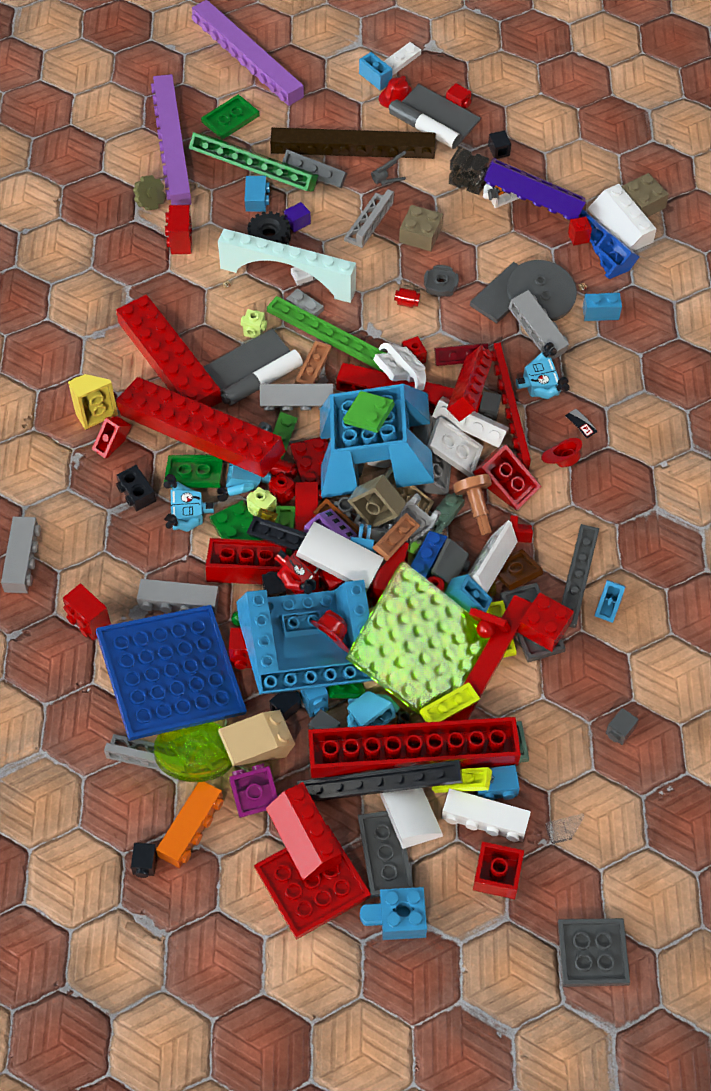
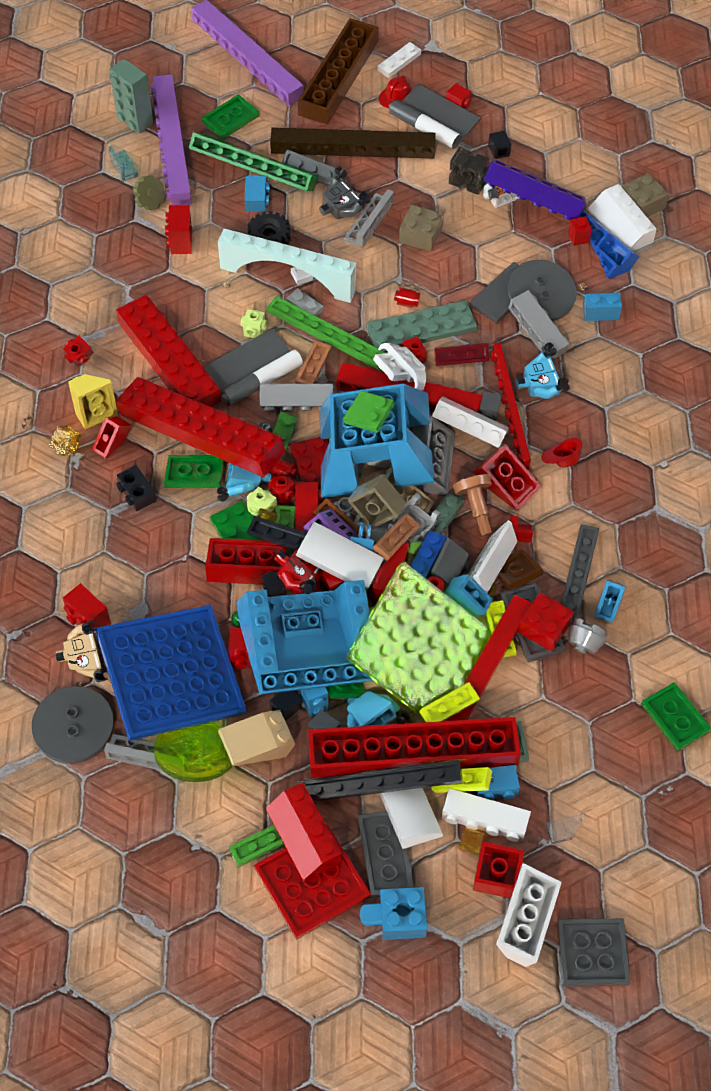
(20, 555): light grey brick -> none
(65, 440): none -> clear yellow brick
(72, 724): none -> dark grey plate
(77, 351): none -> red brick
(83, 652): none -> tan torso
(122, 164): none -> clear light blue panel
(131, 96): none -> sand green brick
(144, 860): black brick -> none
(175, 596): light grey brick -> none
(186, 506): medium azure torso -> none
(189, 824): orange brick -> none
(252, 790): magenta plate -> none
(256, 846): none -> bright green plate
(298, 216): dark purple brick -> none
(334, 627): red piece -> none
(338, 71): none -> reddish brown brick
(341, 199): none -> dark grey torso
(375, 70): dark azure brick -> none
(381, 173): dark grey plant -> none
(427, 324): none -> sand green plate
(444, 288): dark grey plate -> none
(454, 446): white plate -> none
(470, 383): red brick -> none
(471, 840): none -> clear yellow slope
(488, 623): red tile -> none
(528, 916): none -> white slope
(581, 423): sticker -> none
(586, 636): none -> light grey cone
(621, 726): dark grey brick -> none
(676, 716): none -> green plate

